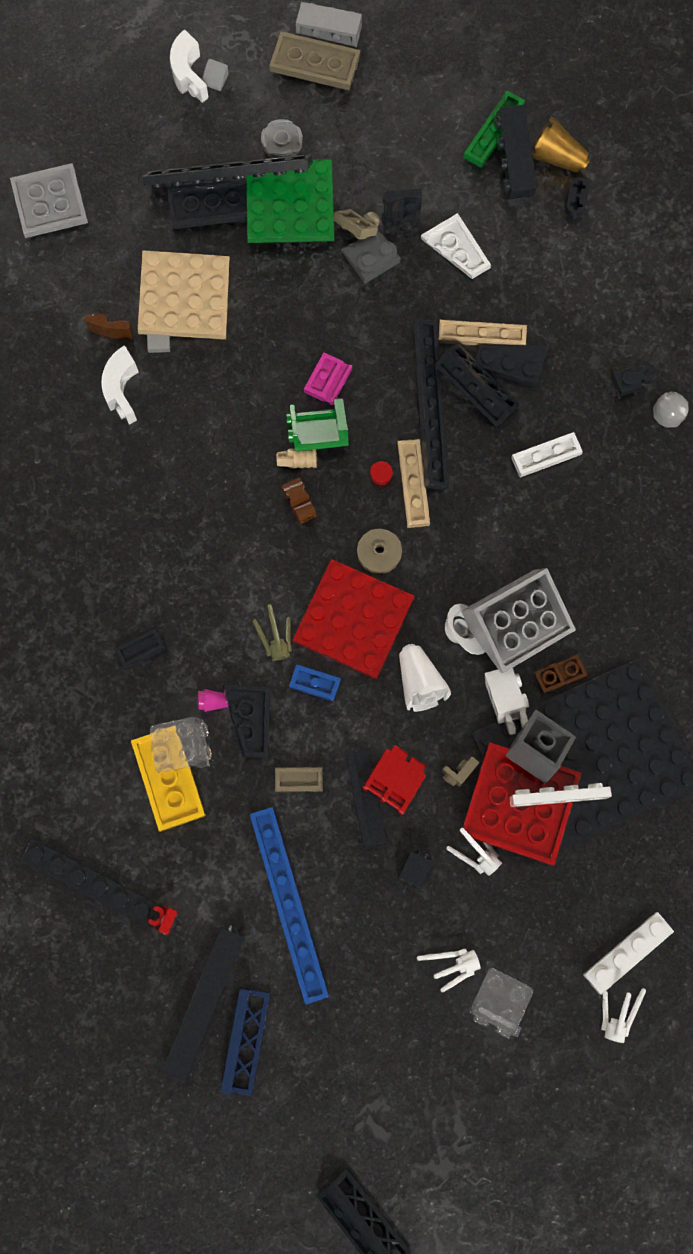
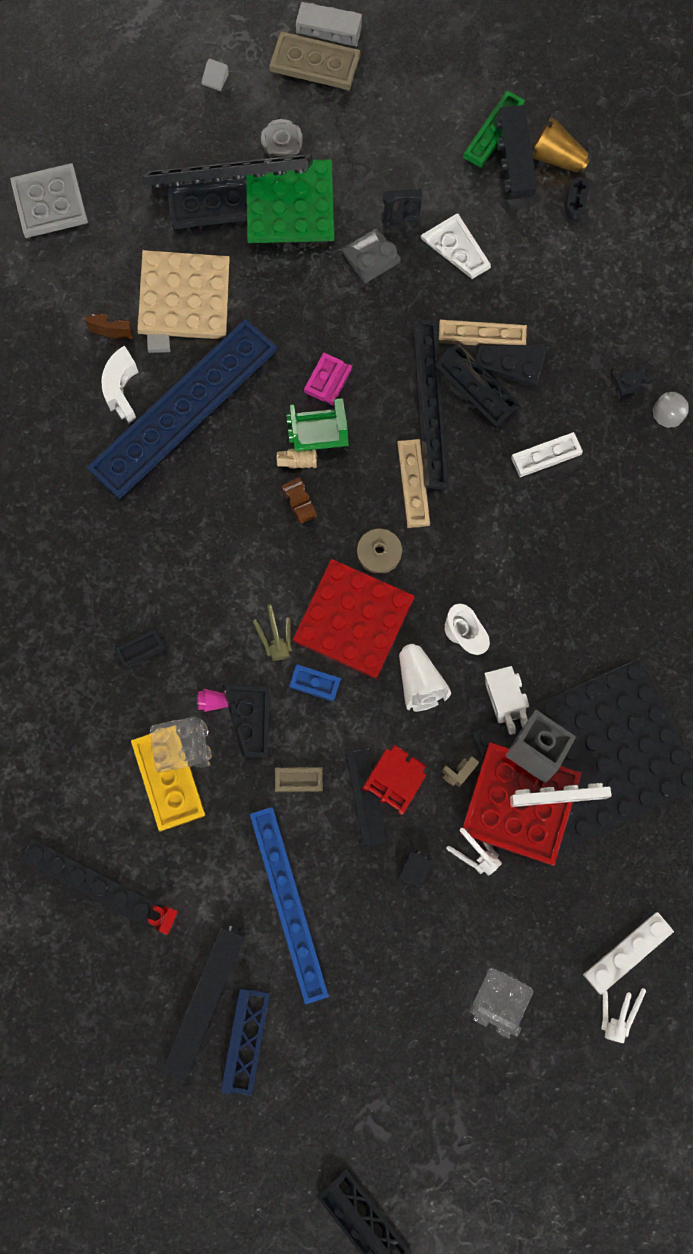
(182, 56): white arch -> none
(182, 409): none -> dark blue plate
(360, 226): dark tan plate -> none
(381, 473): red tile -> none
(466, 963): white plant -> none
(519, 619): light grey slope -> none
(561, 674): reddish brown slope -> none

